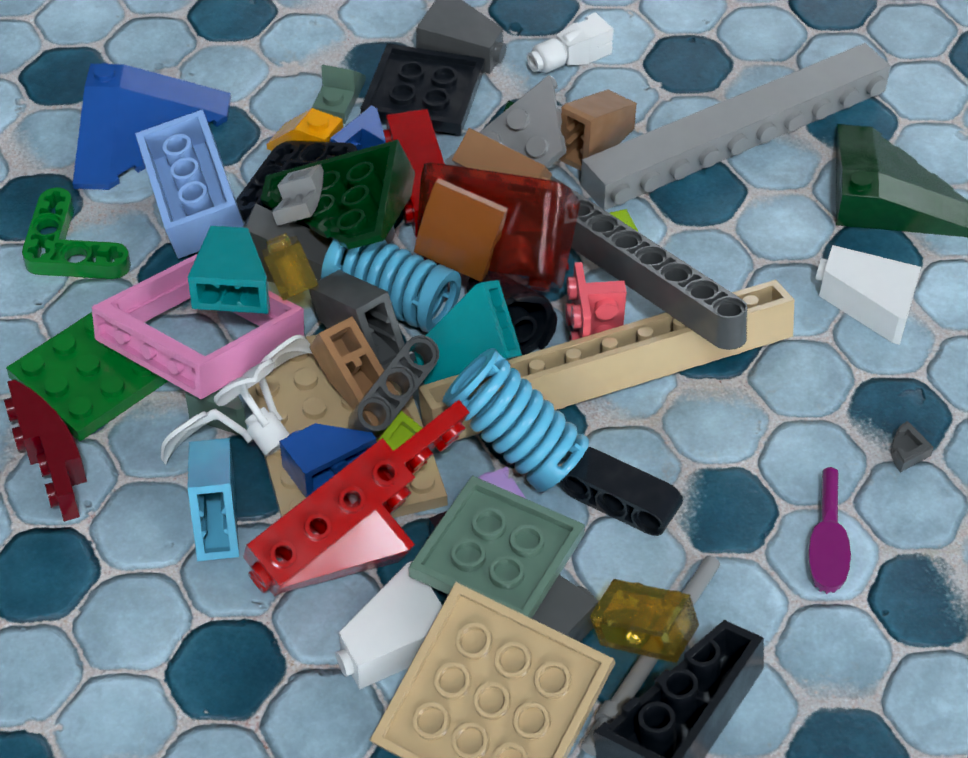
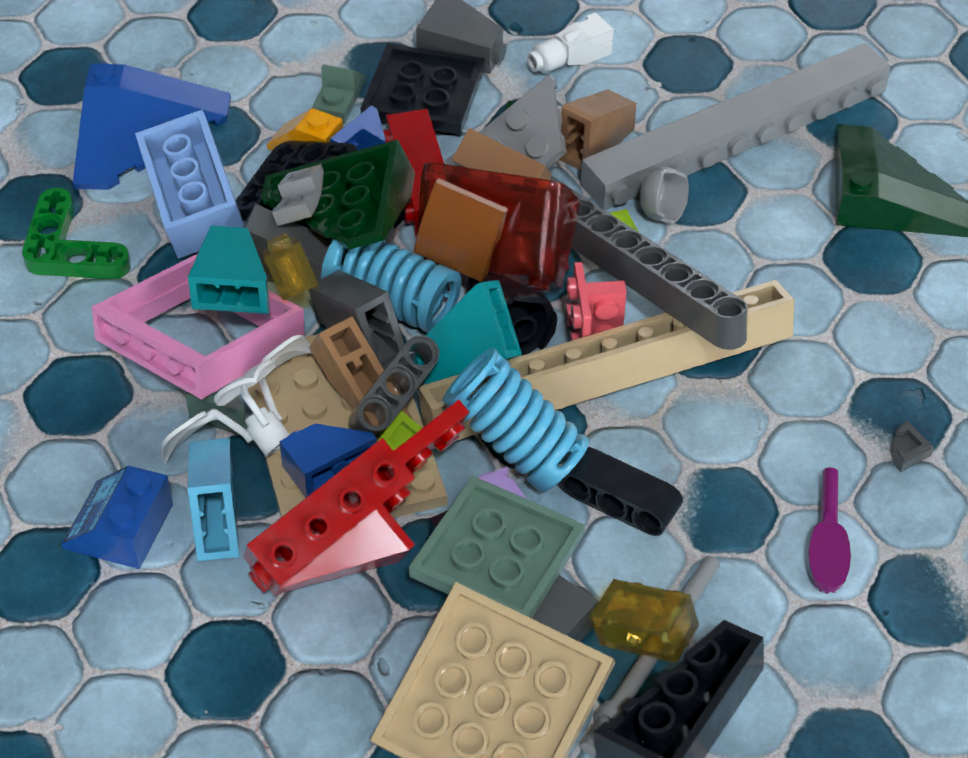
(47, 443): dark red slope -> none
(83, 378): green plate -> none
(121, 517): none -> blue slope
(388, 630): white slope -> none
(664, 194): none -> light grey hair
(869, 289): white slope -> none

